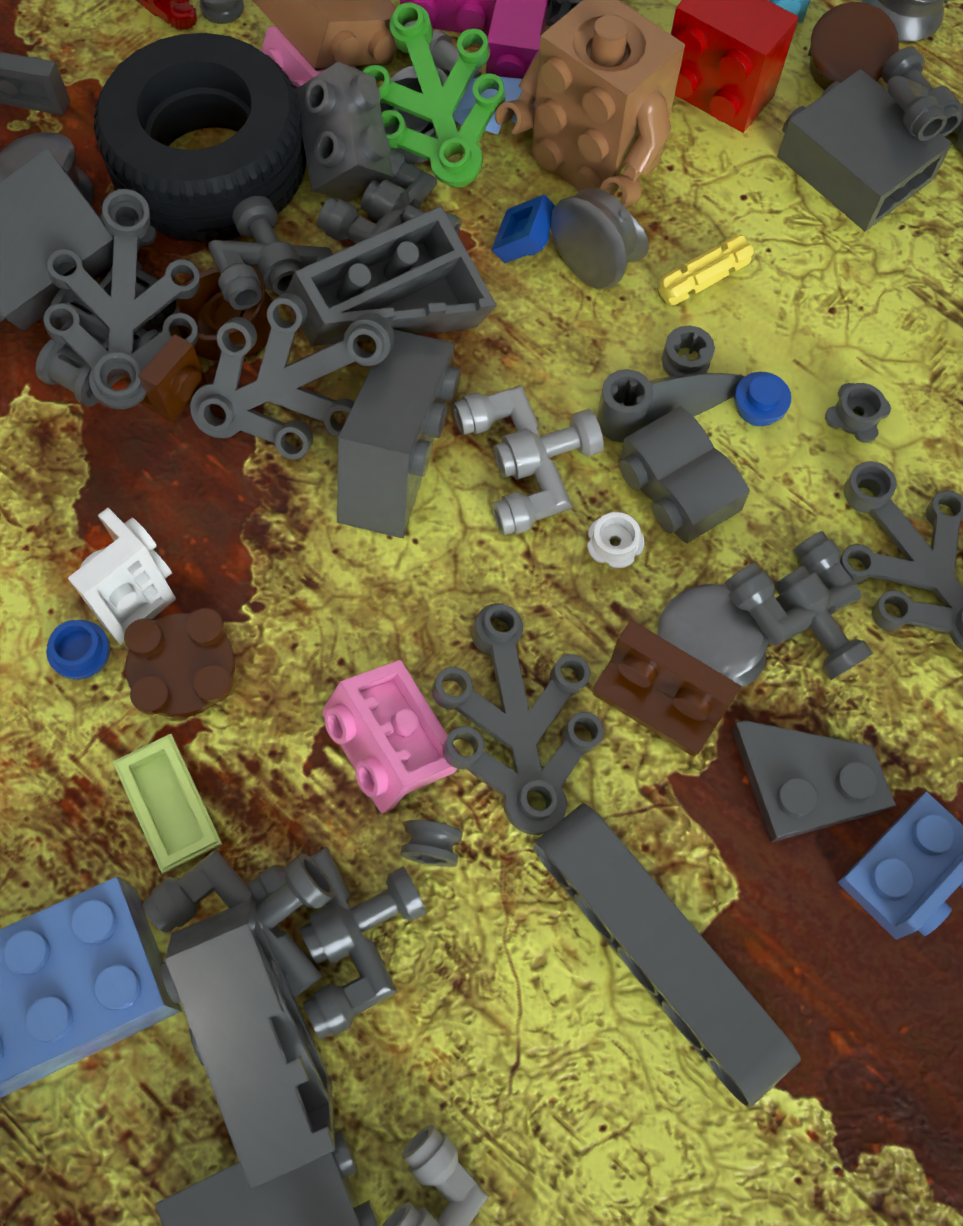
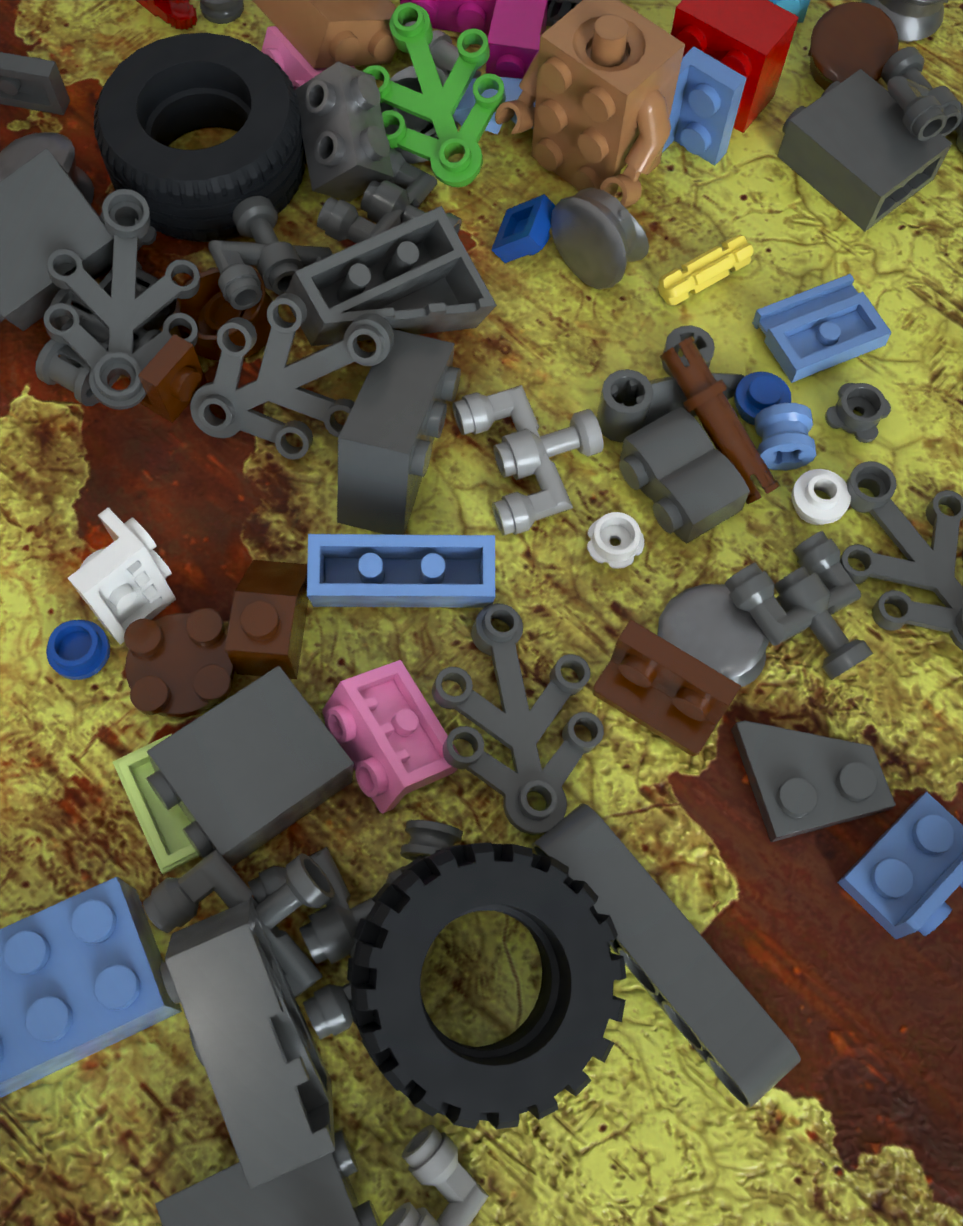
(249, 768): none -> dark grey brick
(268, 619): none -> reddish brown slope
(401, 570): none -> medium blue brick
(557, 1036): none -> black tyre
(705, 106): none -> medium blue bracket
(717, 416): none -> reddish brown pin
(785, 436): none -> medium blue wheel
(815, 509): none -> white plate
(821, 328): none -> medium blue plate

